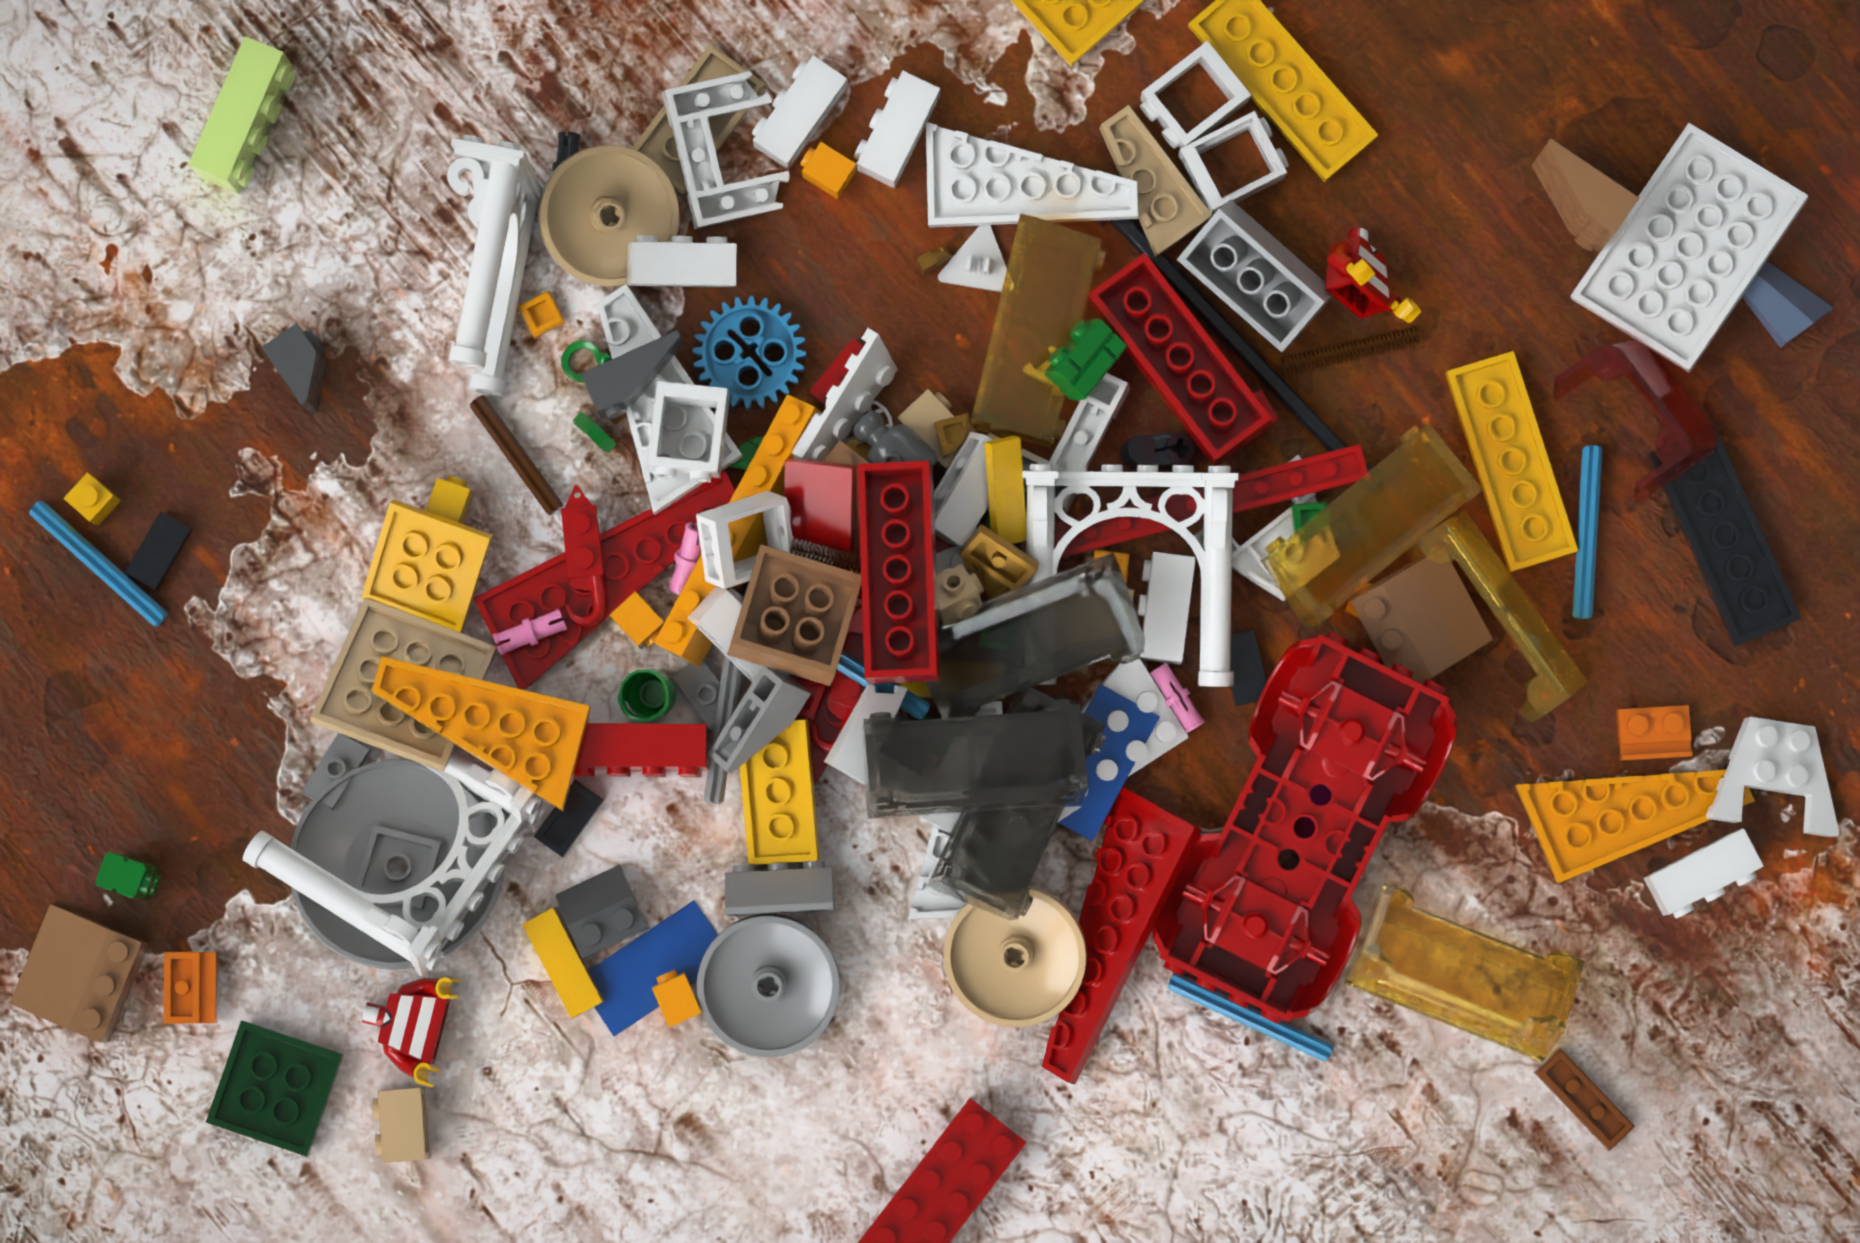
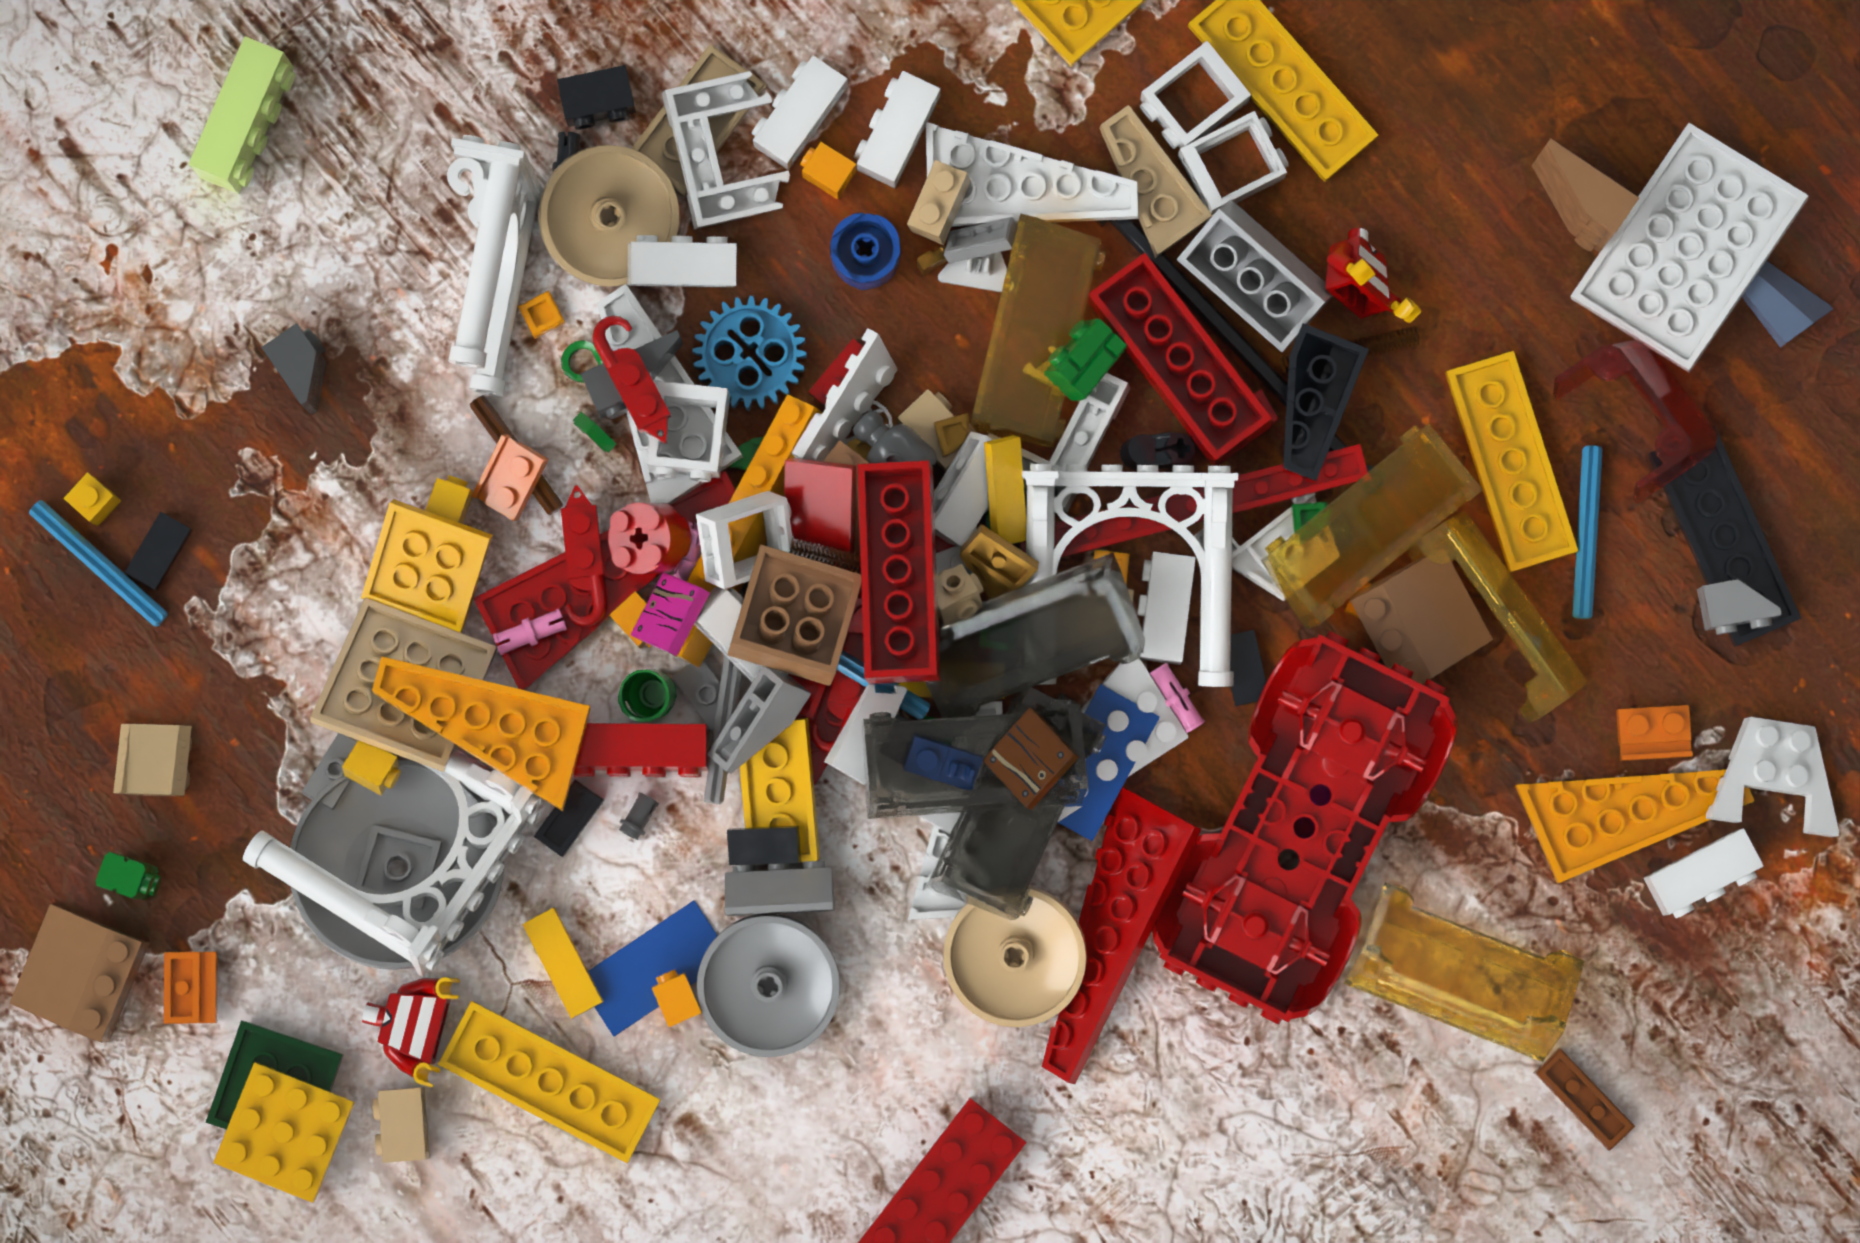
(153, 760): none -> tan slope
(284, 1132): none -> yellow plate
(372, 767): none -> yellow brick
(510, 477): none -> plate
(549, 1082): none -> yellow plate
(596, 97): none -> black hinge
(601, 912): dark grey slope -> none
(632, 381): none -> red plate
(638, 816): none -> dark grey pin
(648, 538): none -> brick
(670, 614): none -> dark pink tile
(764, 845): none -> black tile
(868, 231): none -> blue brick
(939, 202): none -> tan brick
(942, 762): none -> dark blue plate
(980, 240): none -> light grey plate
(1030, 758): none -> reddish brown tile
(1251, 1017): dark azure axle -> none
(1318, 391): none -> black wedge
(1732, 604): none -> light grey slope

